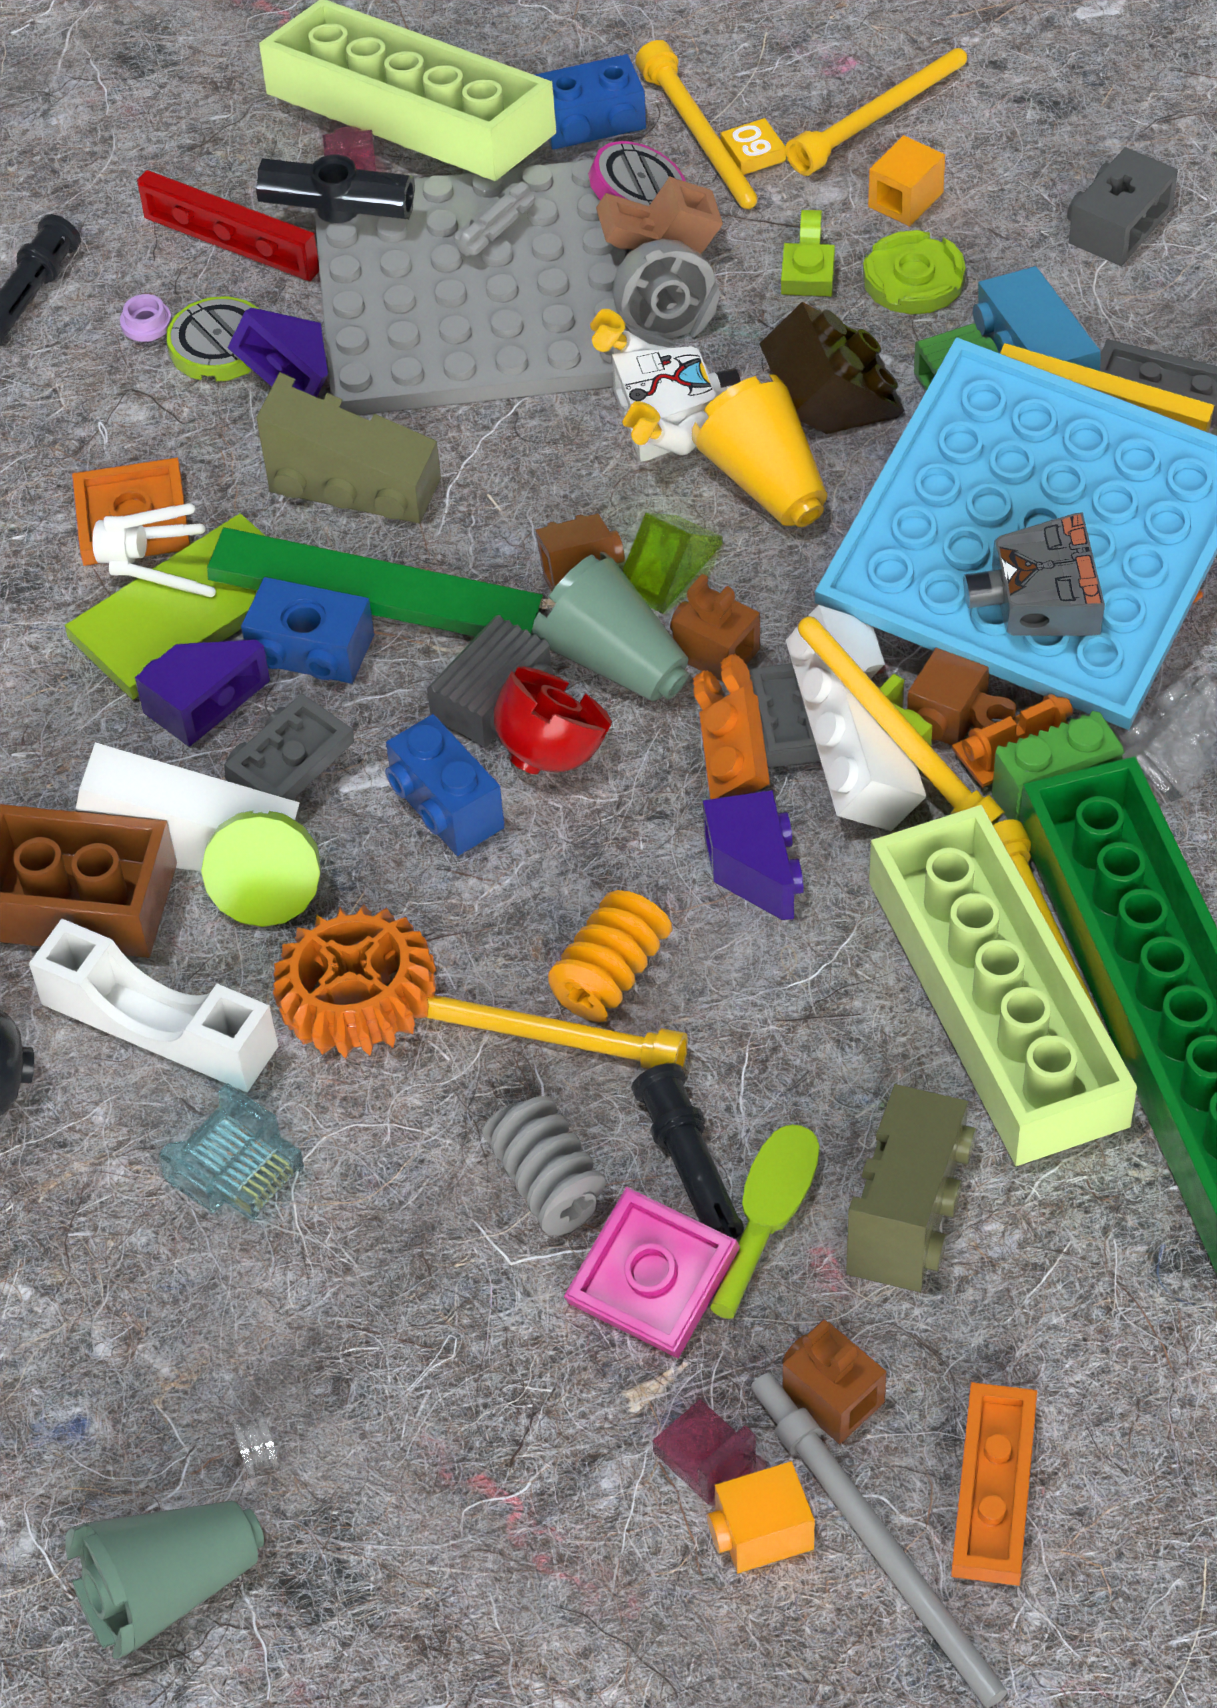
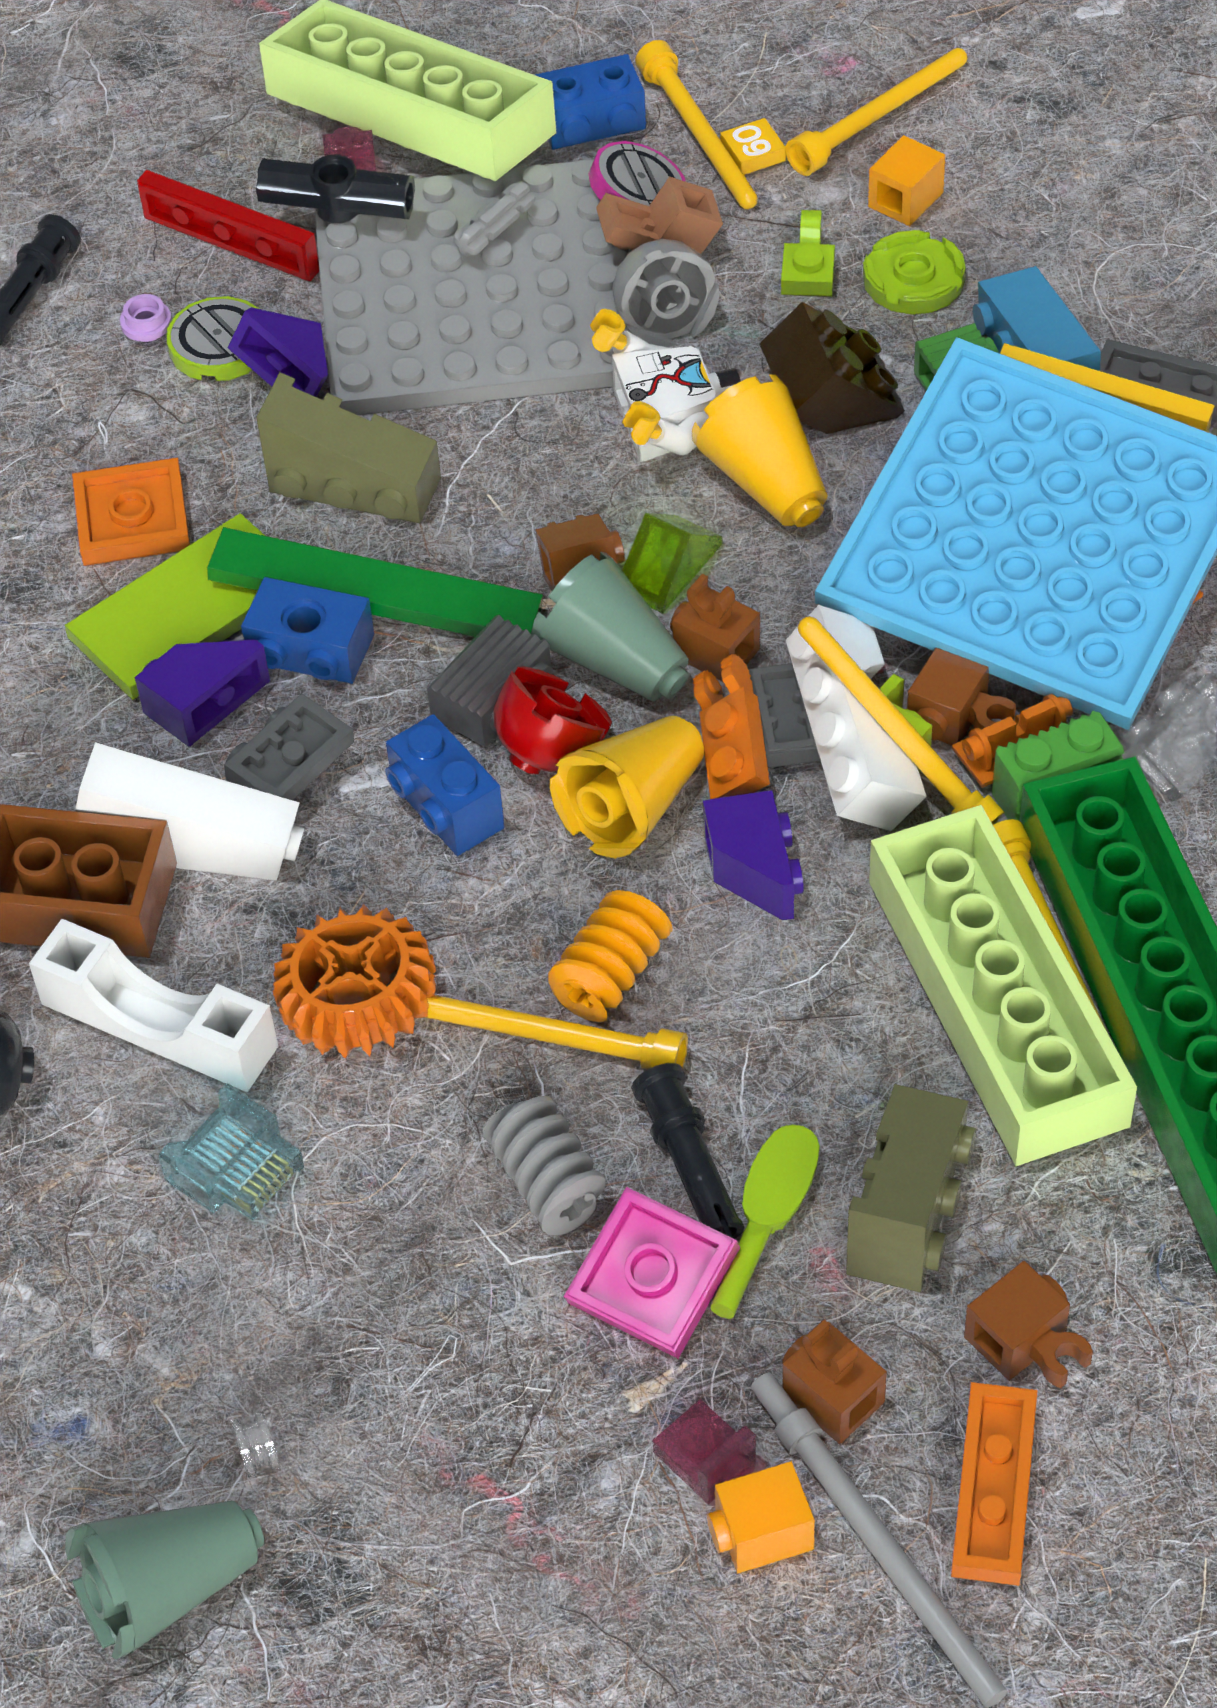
(123, 539): white plant -> none
(261, 868): tile -> none
(625, 783): none -> yellow cone
(1025, 1322): none -> dark orange brick
(1042, 581): torso -> none
(1122, 206): dark grey brick -> none

